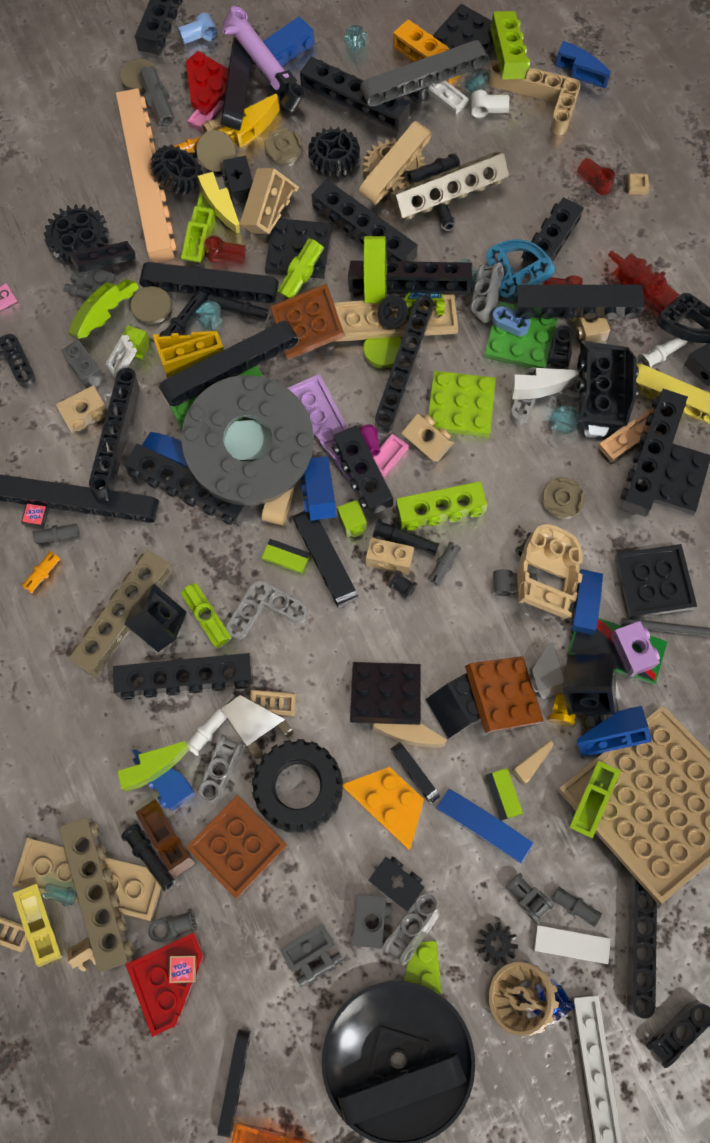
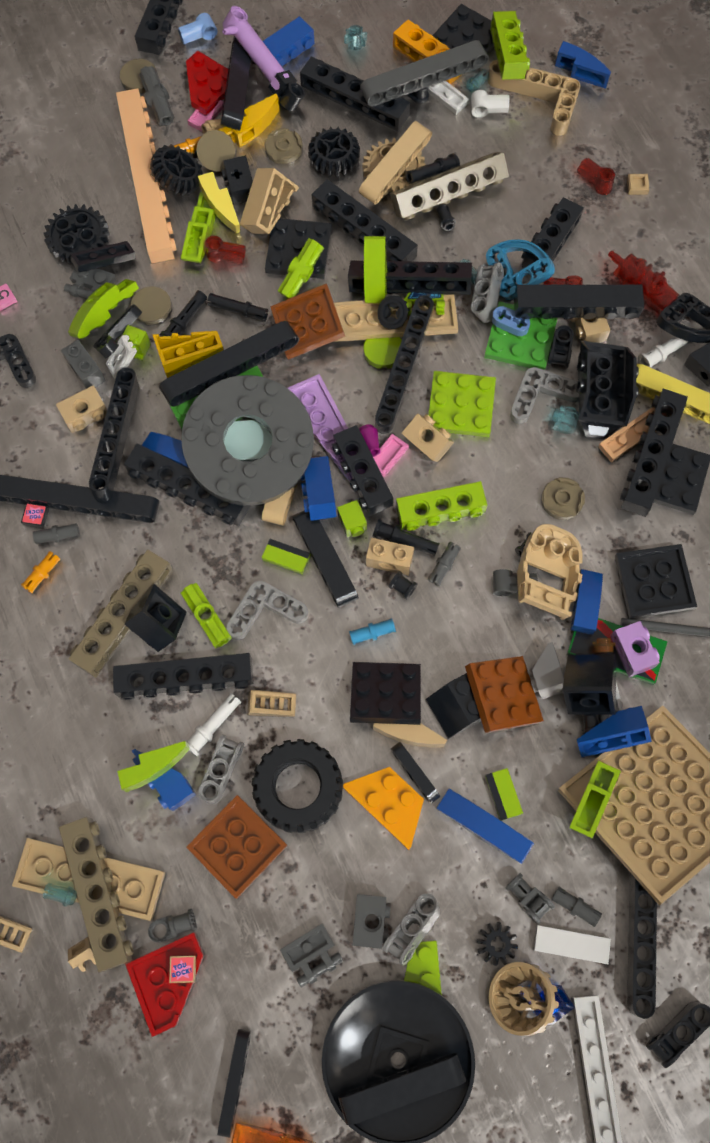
(37, 925): light yellow slope -> none
(107, 344): none -> black beam
(143, 849): black pin -> none
(165, 838): reddish brown slope -> none
(210, 315): clear light blue plate -> none
(219, 282): black beam -> none
(253, 721): flag -> none
(372, 631): none -> dark azure pin
(402, 896): black brick -> none
(528, 767): tan slope -> none
(542, 383): white slope -> none
(559, 712): yellow tile -> none
(603, 645): none -> clear orange plate

